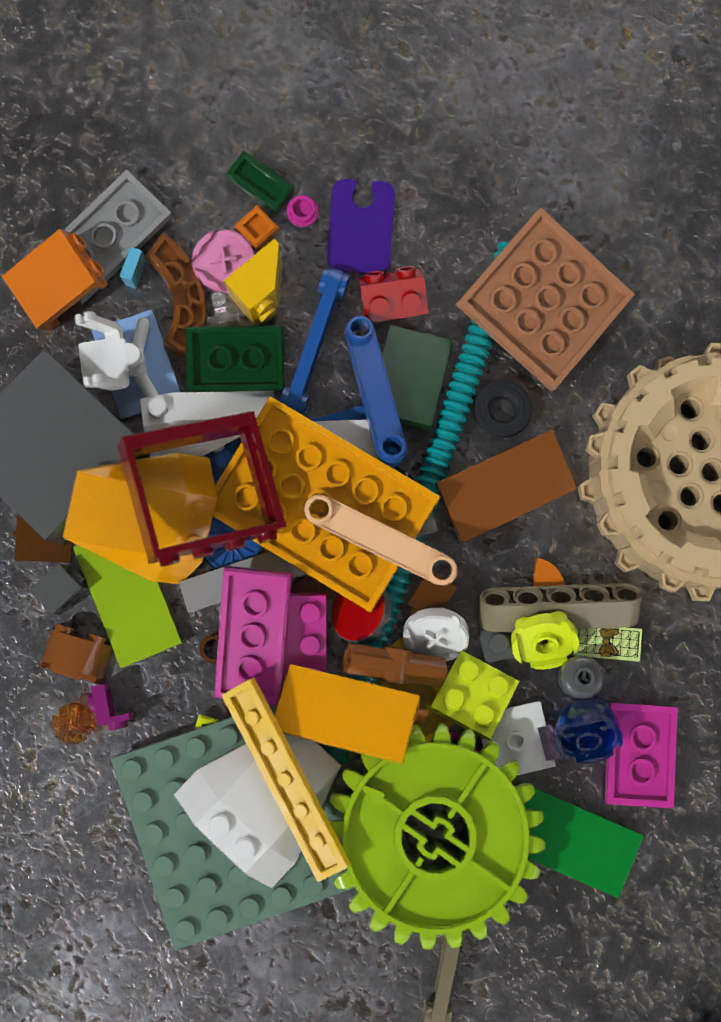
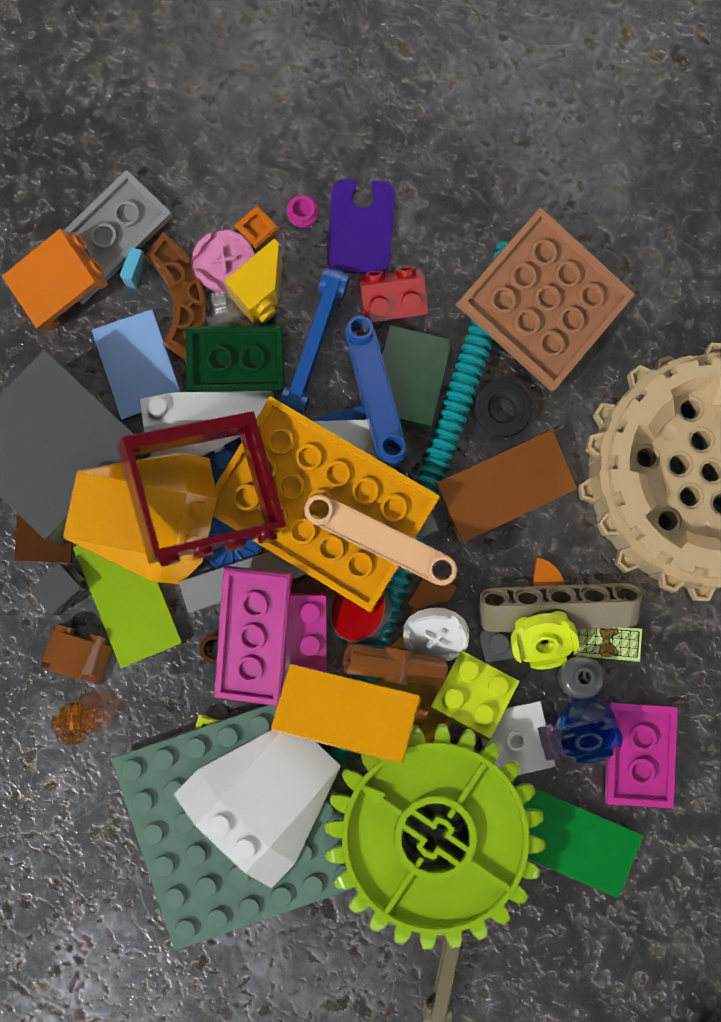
(102, 704): magenta bracket -> none
(112, 360): white piece -> none
(260, 182): dark green tile -> none
(286, 780): yellow plate -> none

